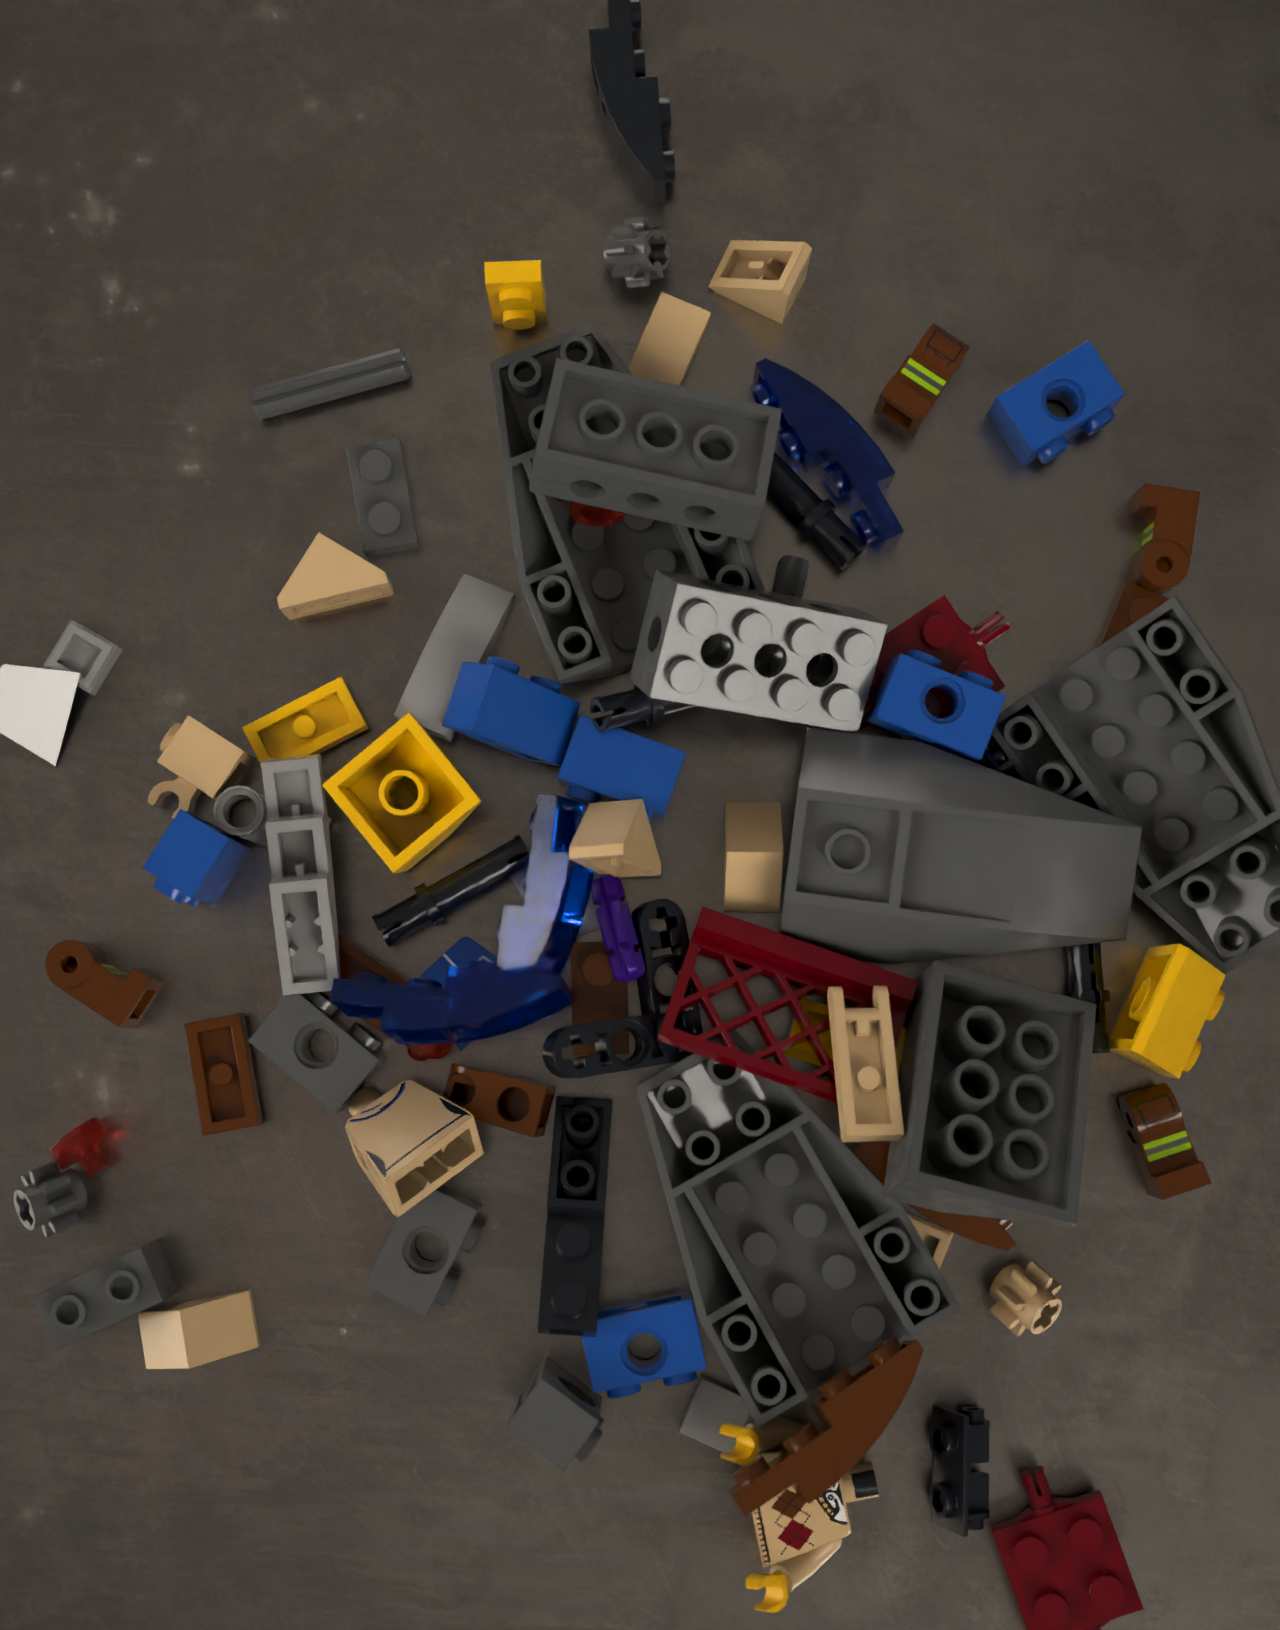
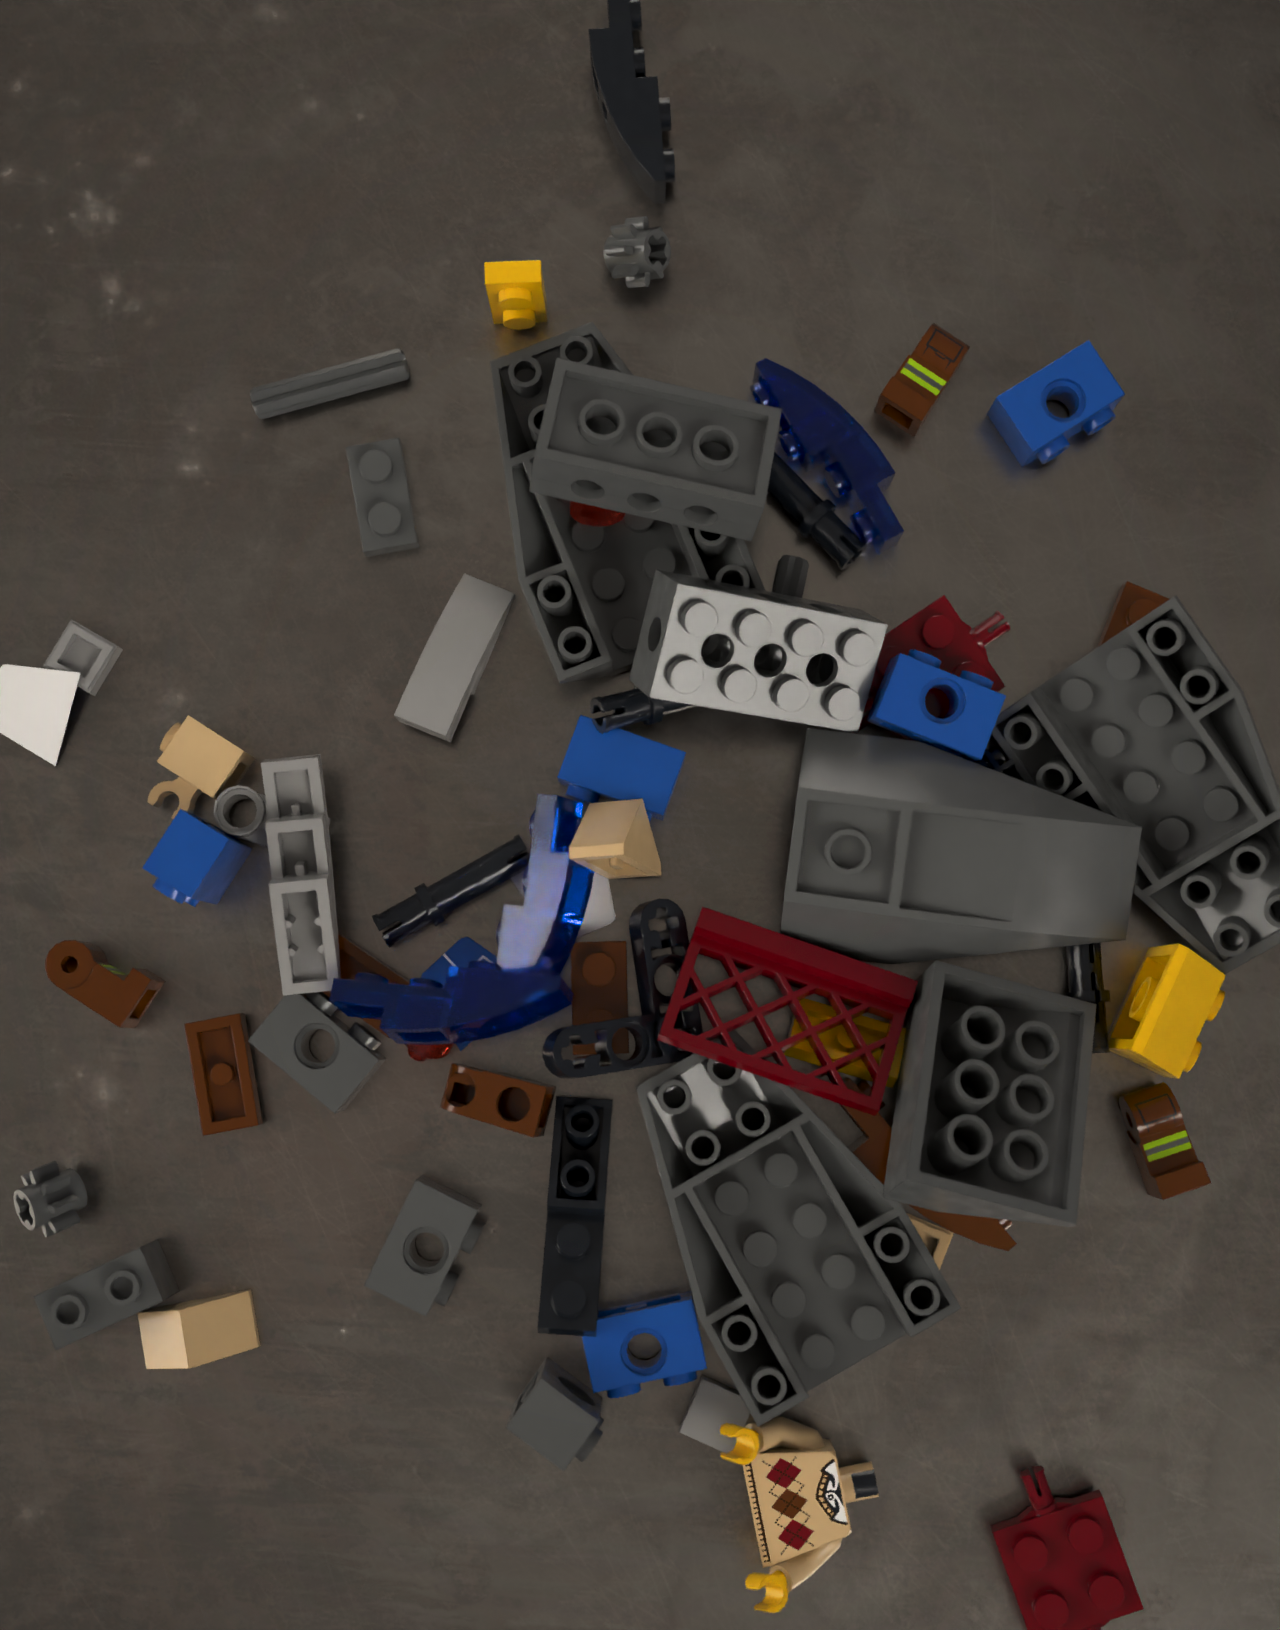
(82, 1147): clear red tile -> none
(307, 724): yellow plate -> none
(330, 580): tan slope -> none
(403, 794): yellow slope -> none
(410, 1141): tan torso -> none
(511, 711): blue brick -> none
(617, 928): dark purple axle -> none
(670, 340): tan tile -> none
(752, 856): tan slope -> none
(762, 275): tan slope -> none
(852, 1417): reddish brown slope -> none
(865, 1068): tan hinge -> none
(957, 1495): black hinge -> none
(1025, 1298): tan gear -> none
(1166, 536): reddish brown leg -> none

